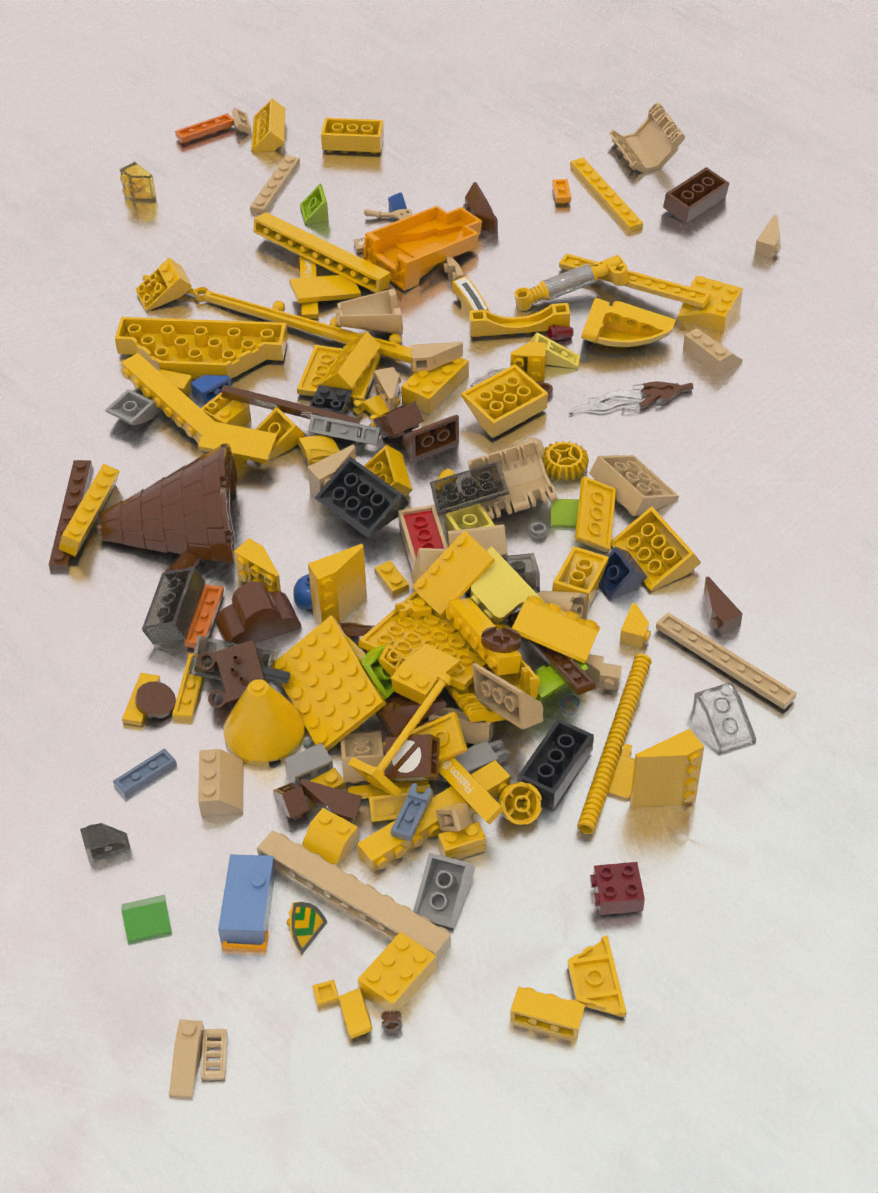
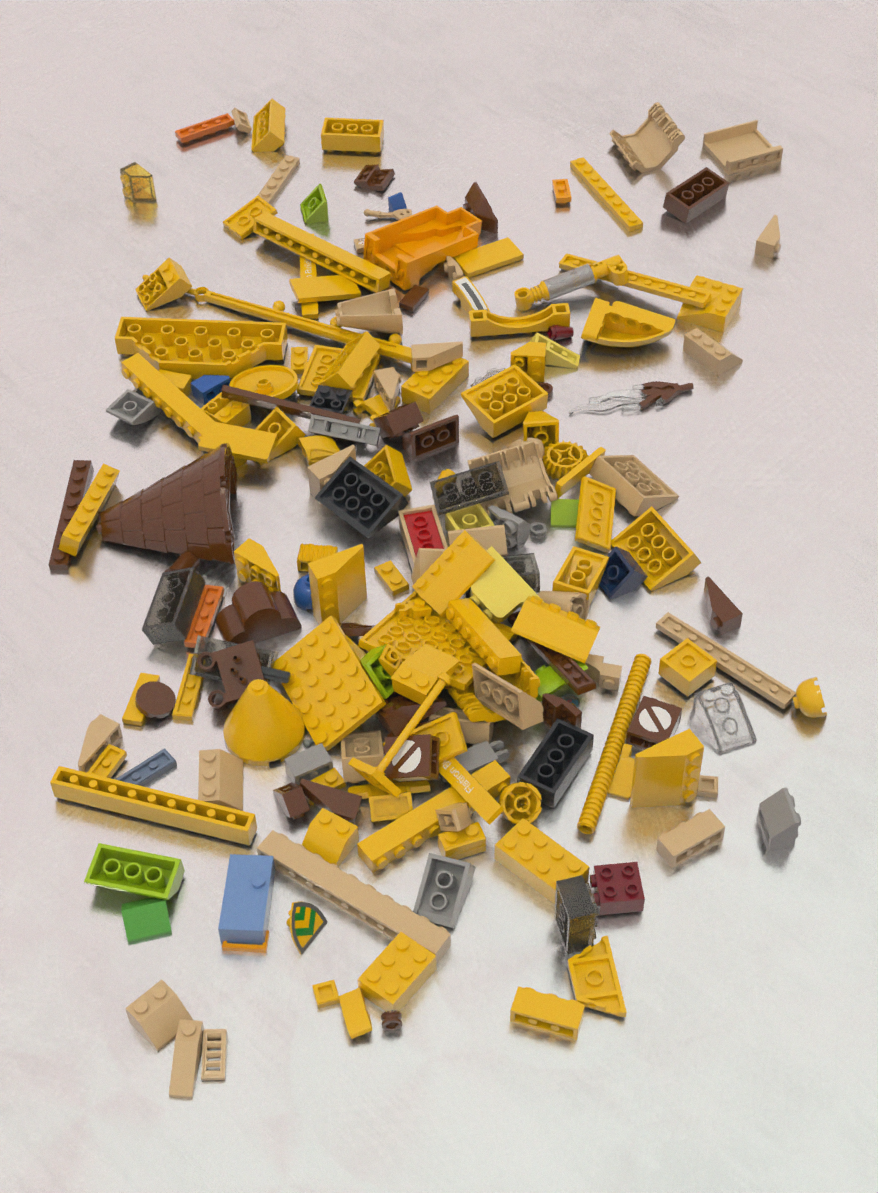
(98, 736): none -> tan slope
(103, 840): clear smoke slope -> none
(108, 761): none -> yellow plate
(135, 871): none -> lime slope
(154, 805): none -> yellow brick
(157, 1014): none -> tan slope
(242, 221): none -> yellow tile
(267, 380): none -> yellow dish
(299, 359): none -> yellow plate
(311, 552): none -> yellow brick
(373, 178): none -> reddish brown slope
(411, 813): sand blue plate -> none
(413, 298): none -> reddish brown tile
(488, 257): none -> yellow tile
(500, 640): reddish brown tile -> none
(515, 528): none -> light grey slope
(537, 859): none -> yellow brick
(541, 426): none -> yellow slope
(556, 707): none -> reddish brown slope
(575, 914): none -> clear smoke brick
(578, 472): none -> yellow tile
(635, 628): yellow slope -> none
(653, 723): none -> reddish brown brick
(687, 667): none -> yellow container
(690, 838): none -> tan brick
(708, 786): none -> tan tile
(741, 148): none -> tan panel
(779, 820): none -> light grey slope
(809, 699): none -> yellow cylinder

